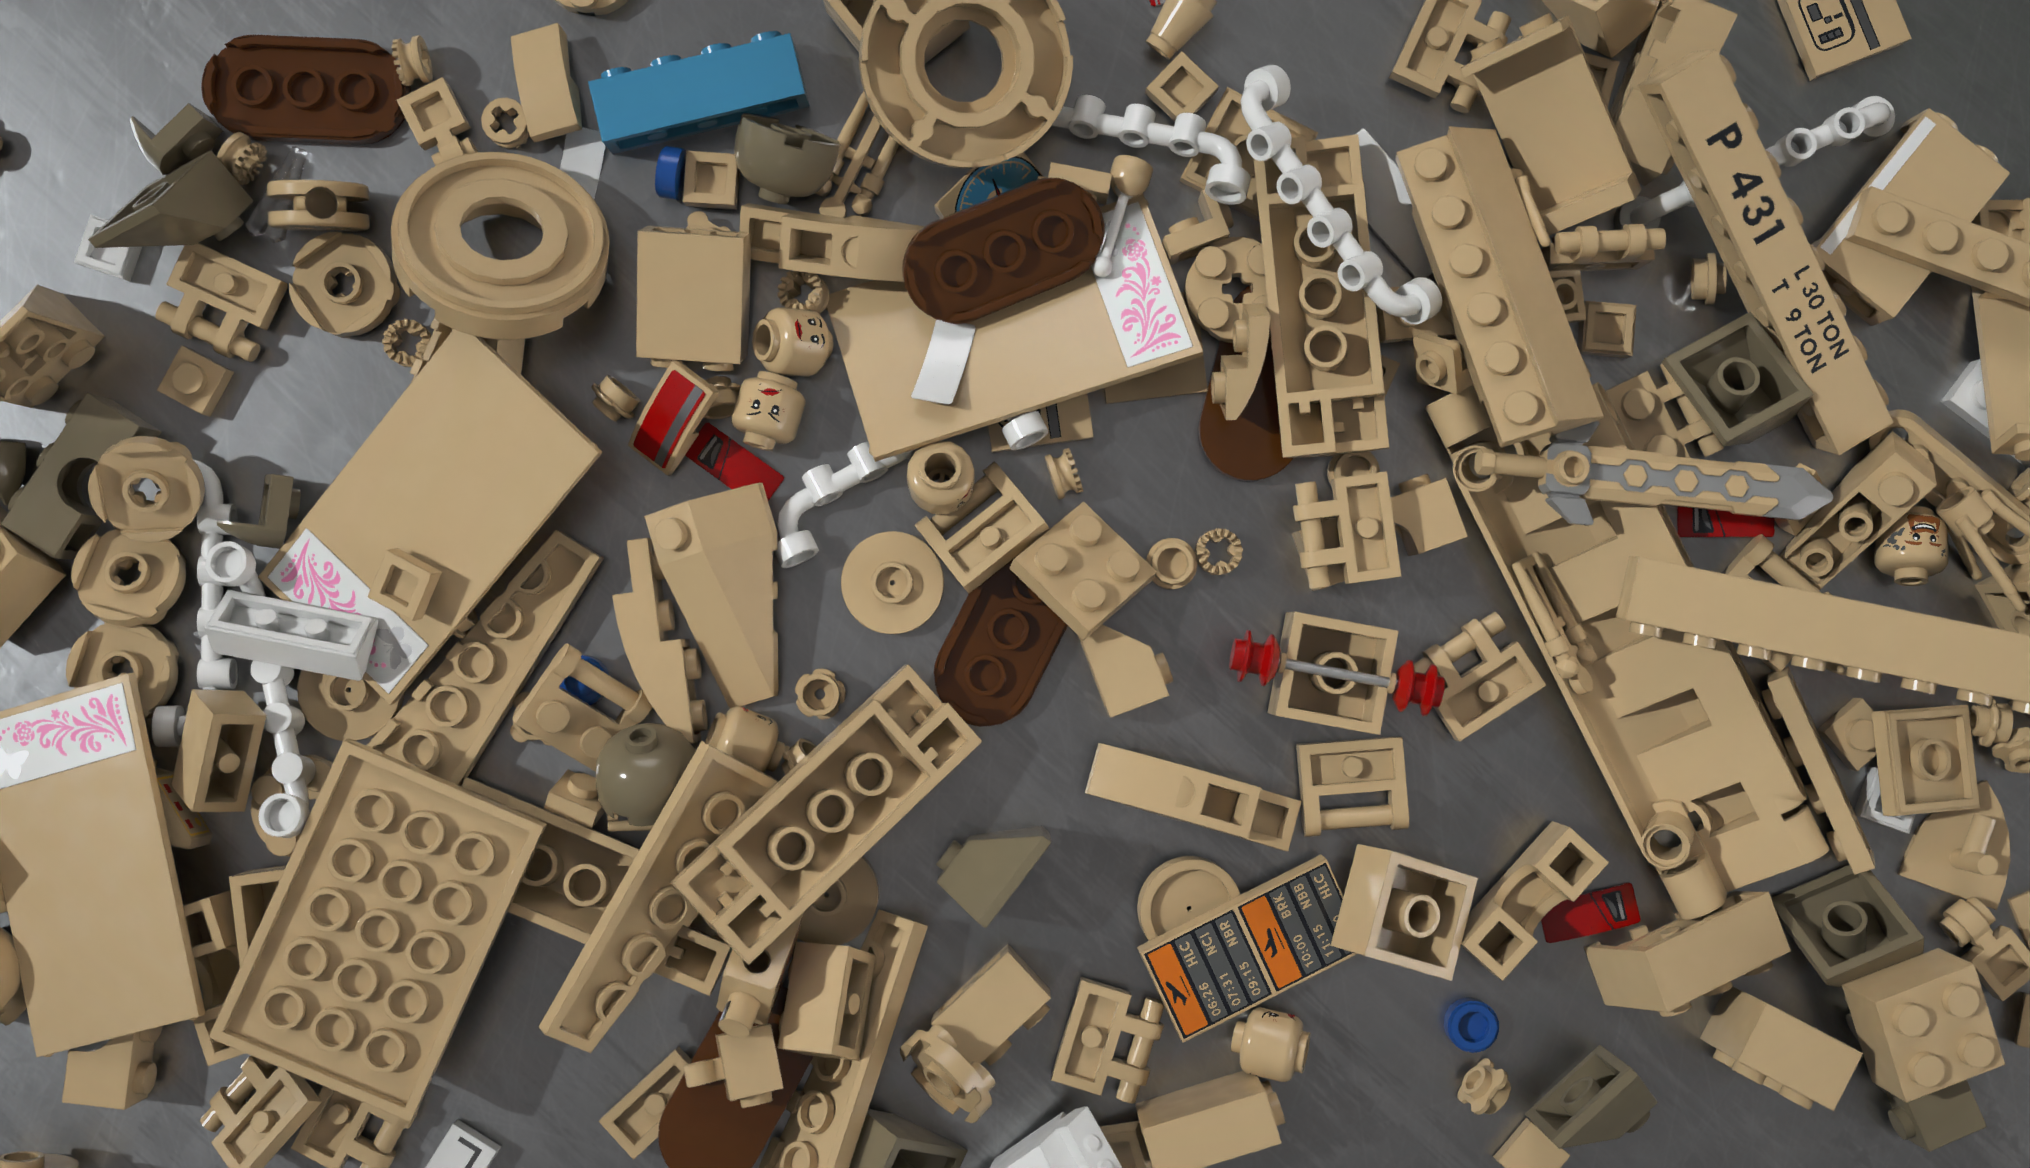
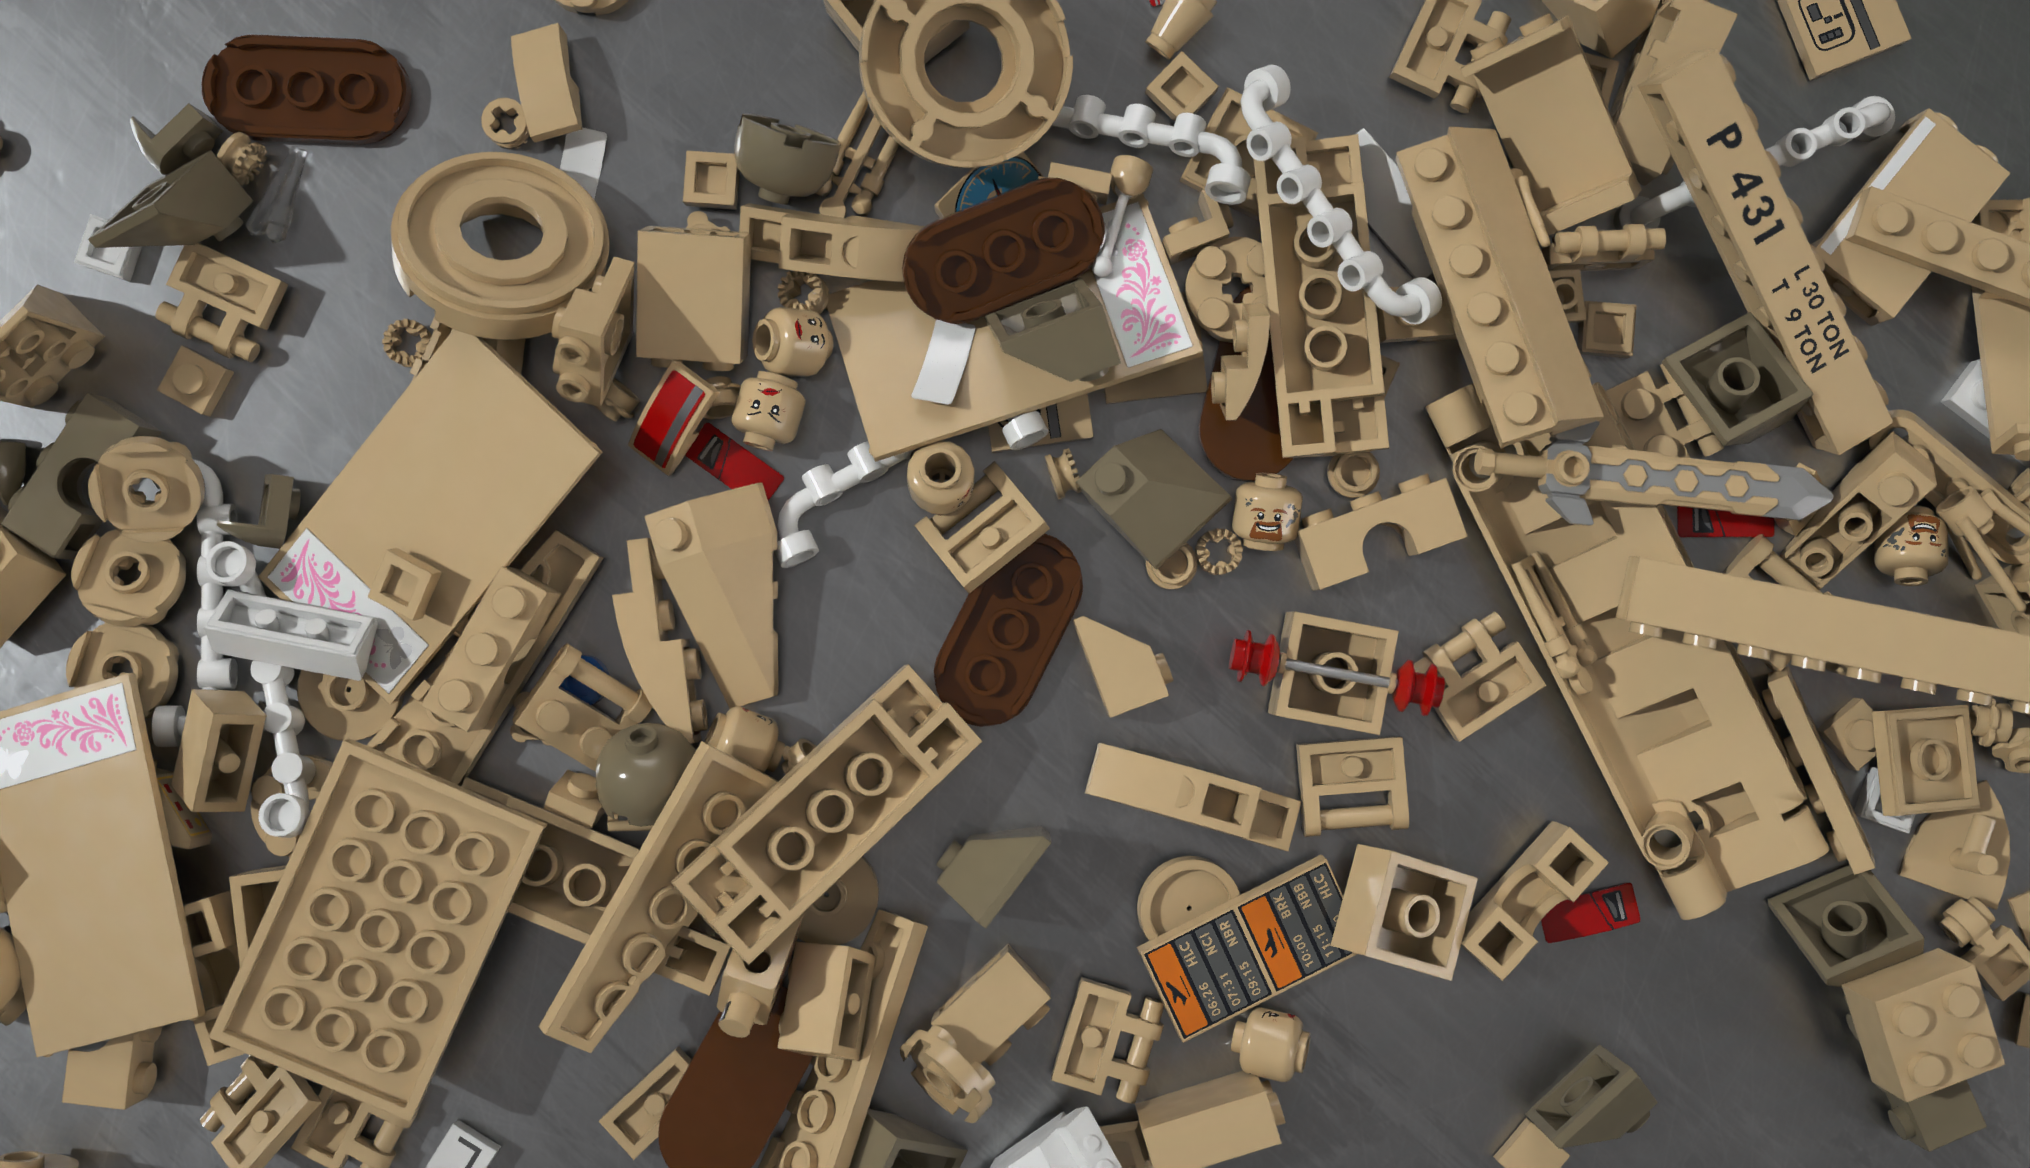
(314, 279): tan plate -> none
(318, 205): tan head -> none
(413, 60): tan bush -> none
(436, 120): tan plate -> none
(477, 666): none -> tan arch
(594, 334): none -> tan plate
(670, 173): blue tile -> none
(698, 92): dark azure brick -> none
(745, 1064): tan brick -> none
(810, 704): tan plate -> none
(896, 606): tan piece -> none
(1058, 332): none -> dark tan slope
(1083, 570): tan plate -> none
(1153, 494): none -> dark tan slope
(1267, 512): none -> tan head
(1364, 529): tan plate -> none
(1440, 363): tan bracket -> none
(1471, 1024): blue tile -> none
(1485, 1088): tan plate -> none
(1690, 956): tan wedge -> none
(1707, 278): tan plate -> none
(1779, 1050): tan brick -> none

